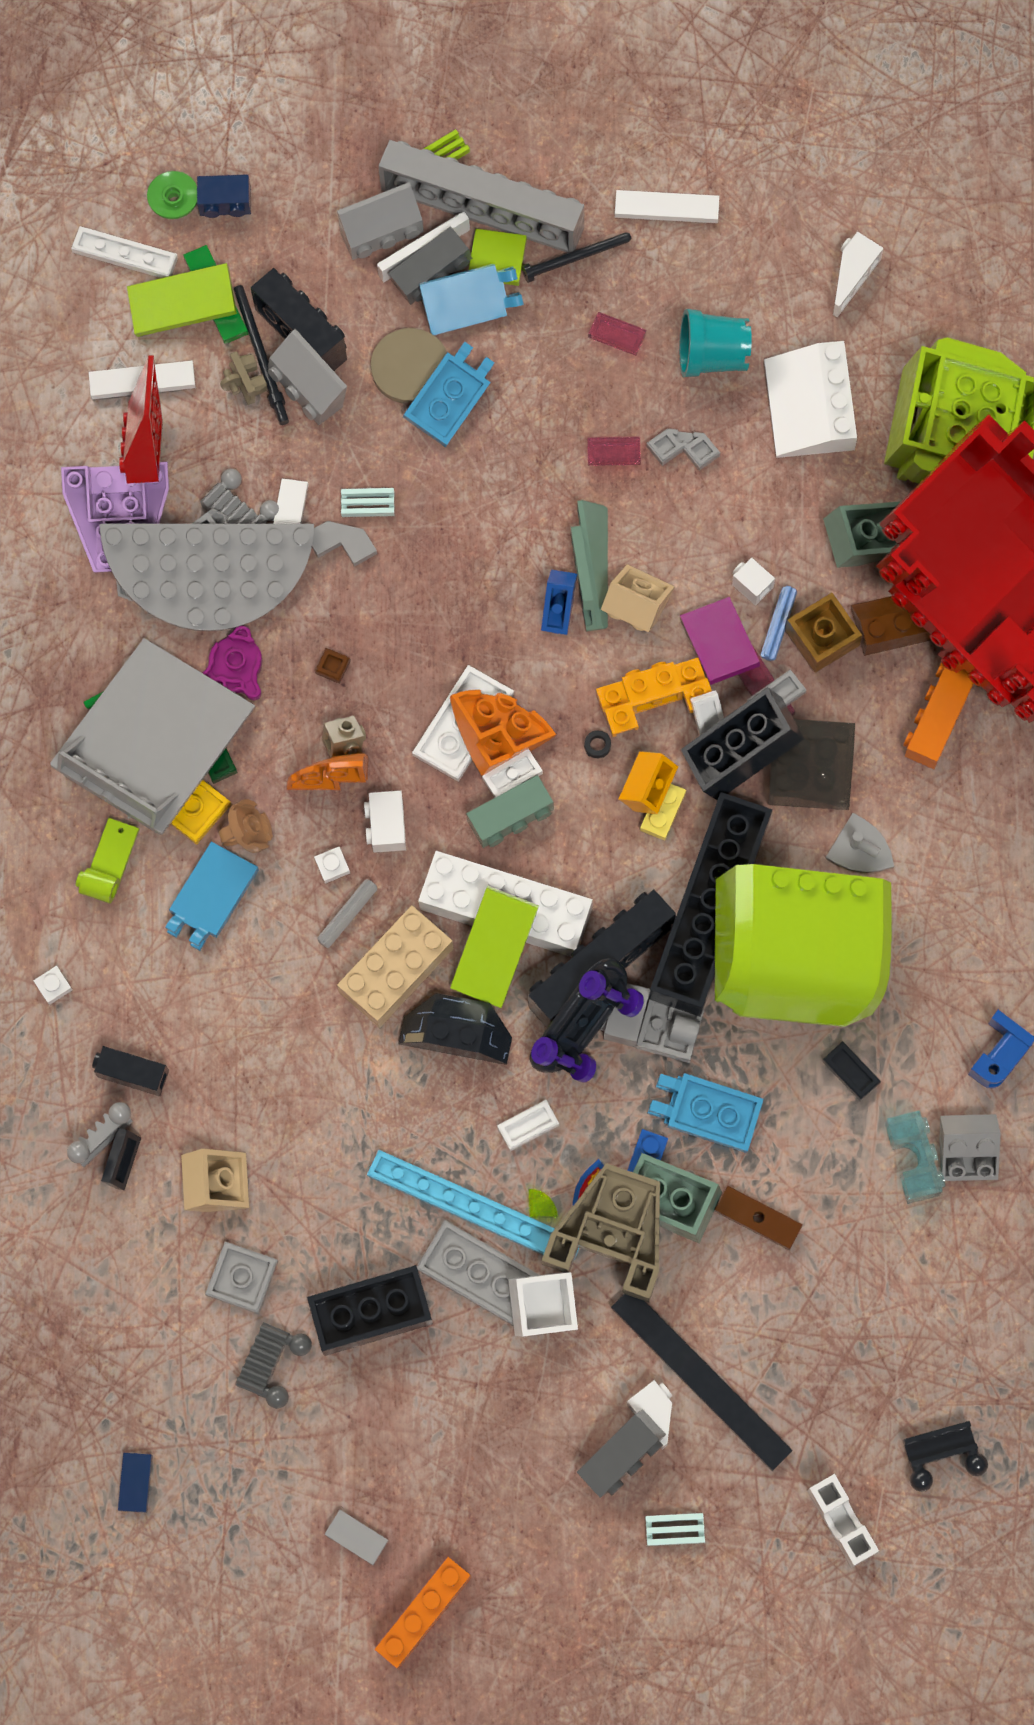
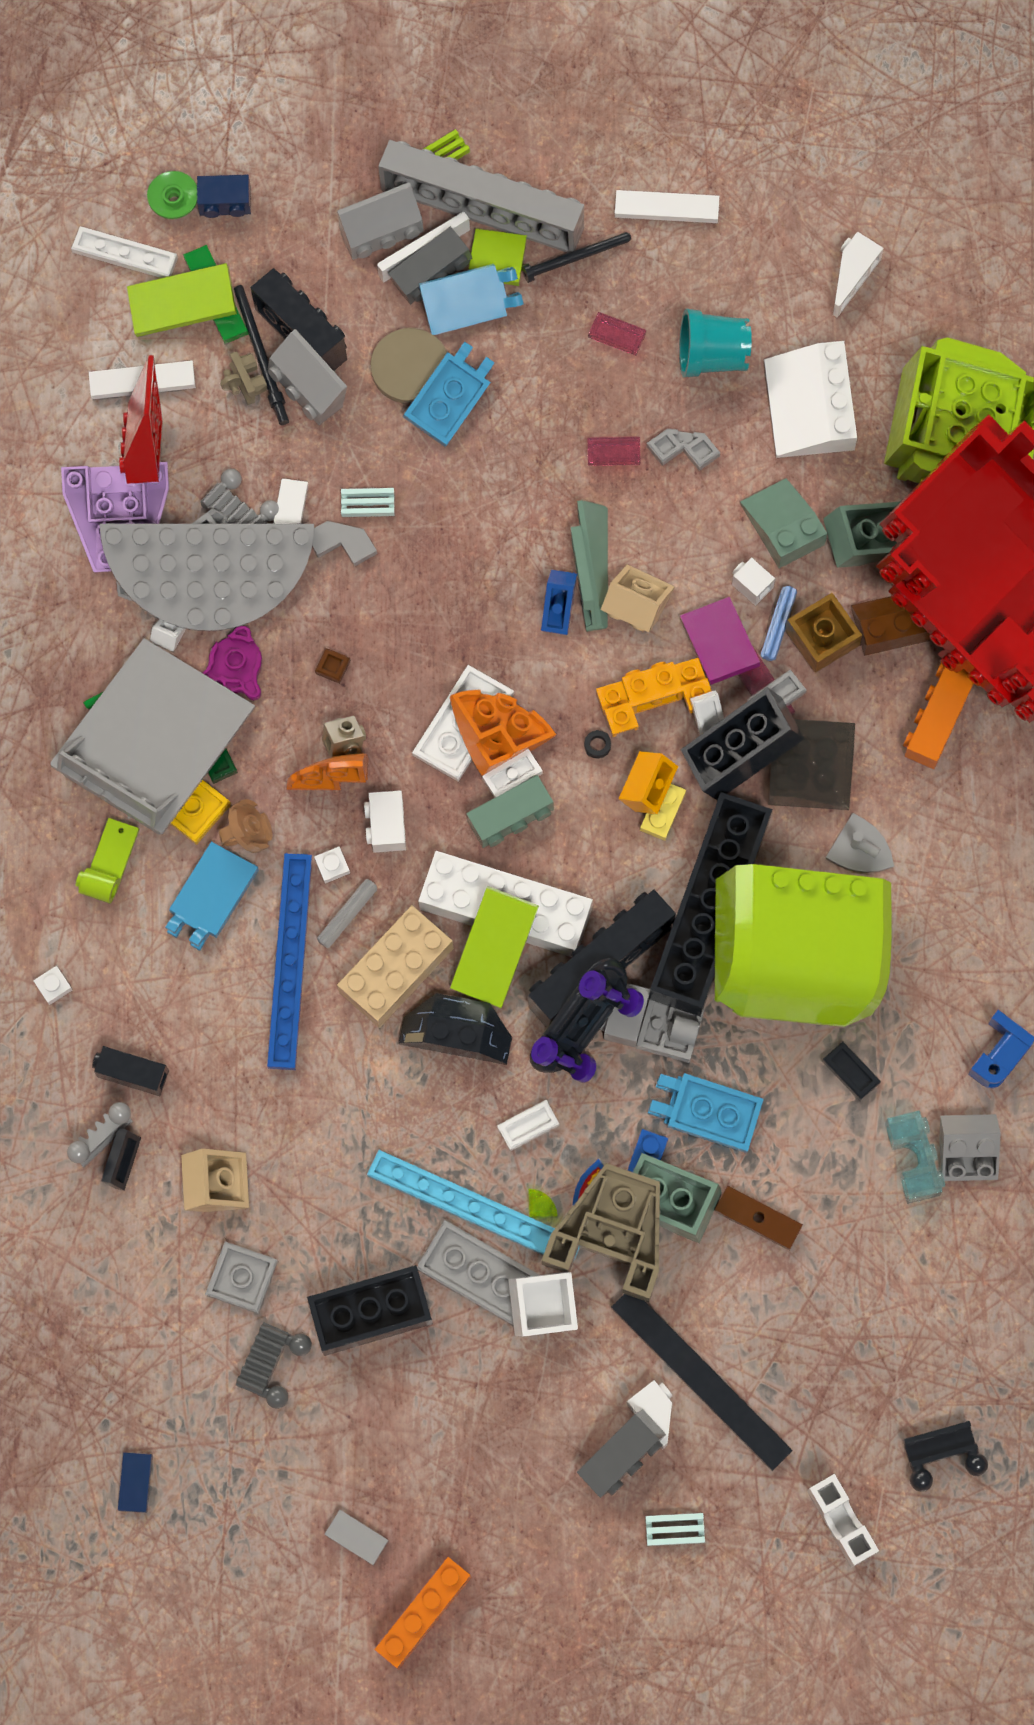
(166, 635): none -> white slope
(290, 962): none -> blue plate
(784, 522): none -> sand green slope

